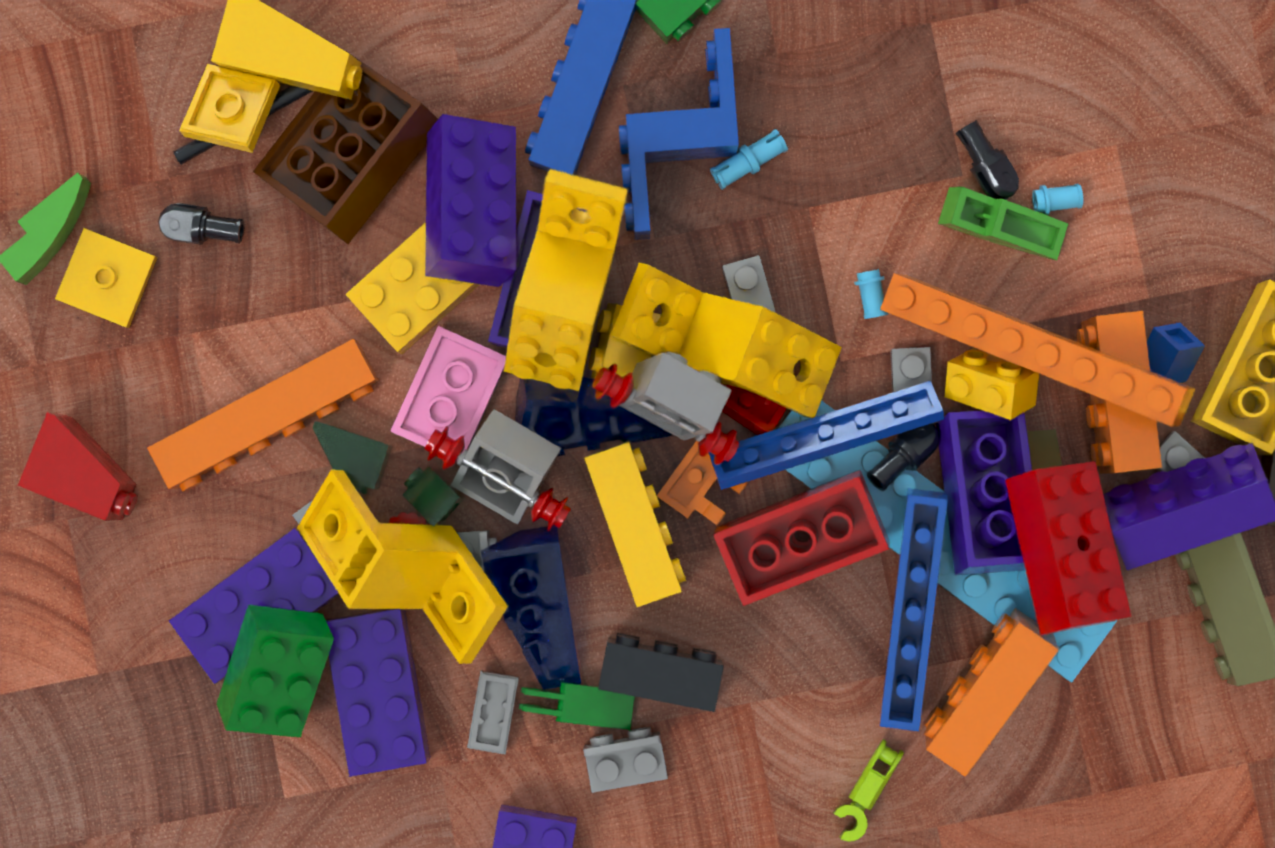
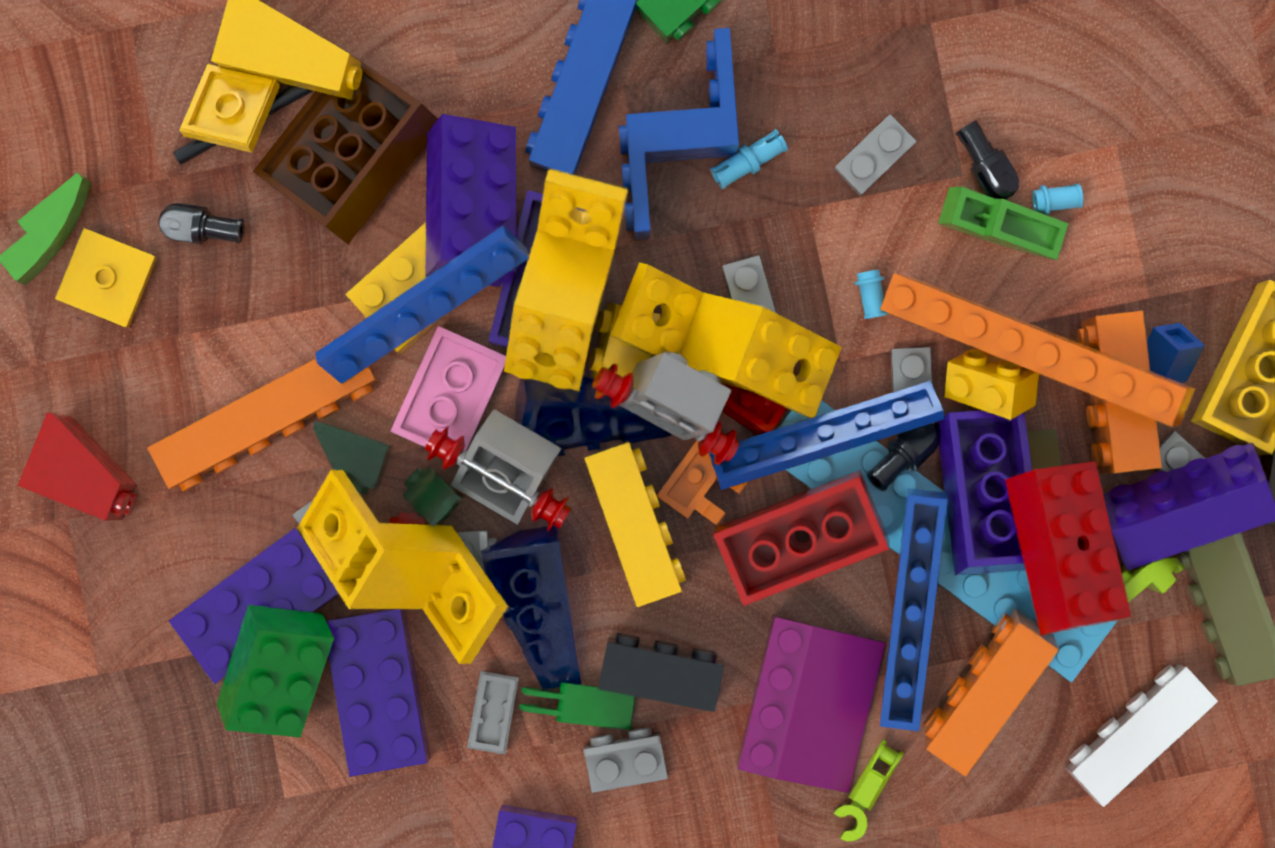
(422, 304): none -> blue plate
(810, 705): none -> magenta slope
(875, 155): none -> light grey plate
(1140, 734): none -> white brick
(1153, 576): none -> lime slope

